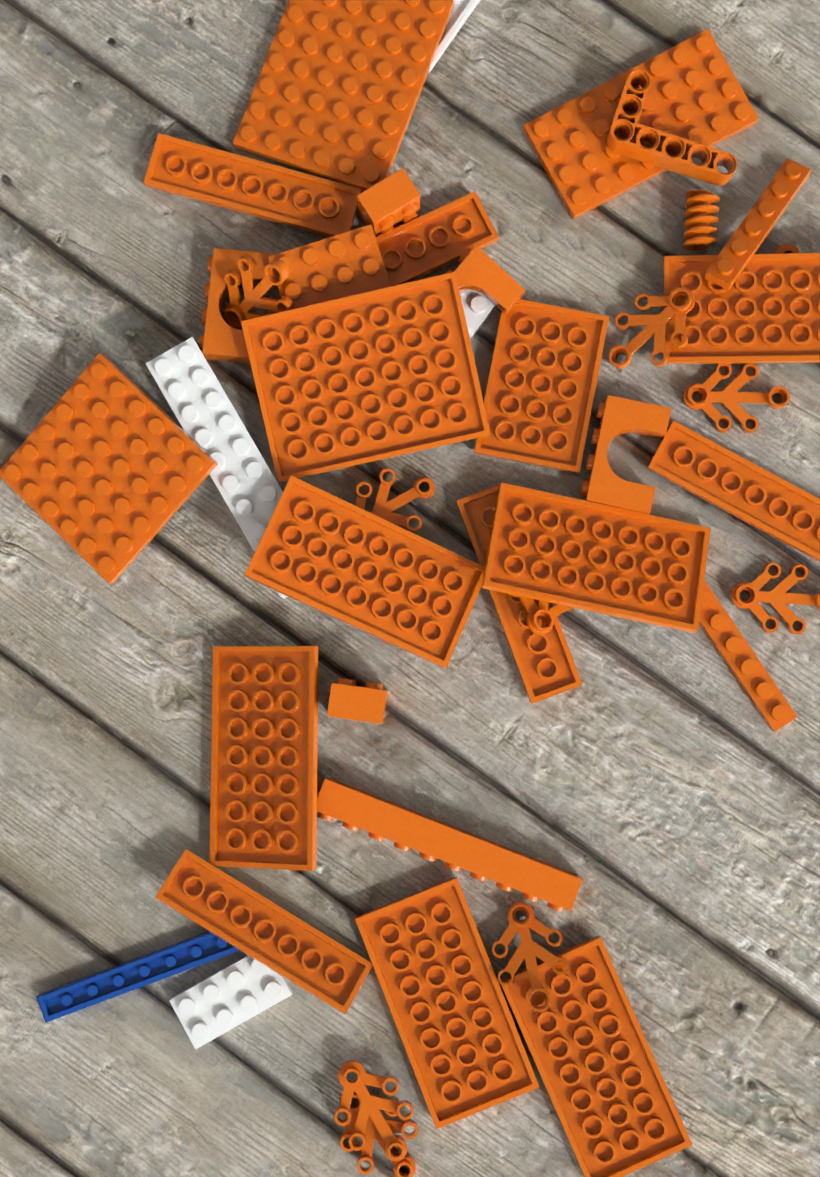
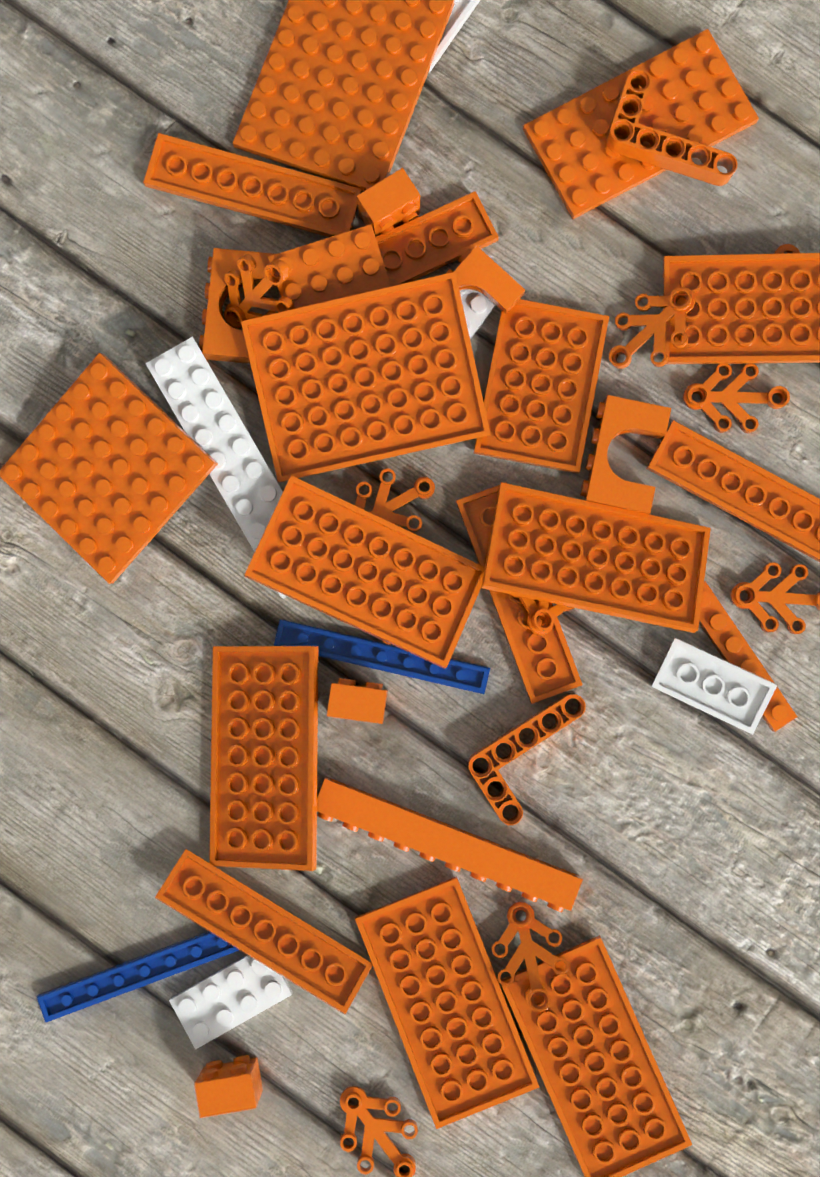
(228, 1086): none -> orange brick
(371, 1106): orange plant -> none
(382, 657): none -> blue tile
(518, 748): none -> orange beam
(698, 220): orange piece -> none
(714, 685): none -> white plate
(757, 224): orange plate -> none

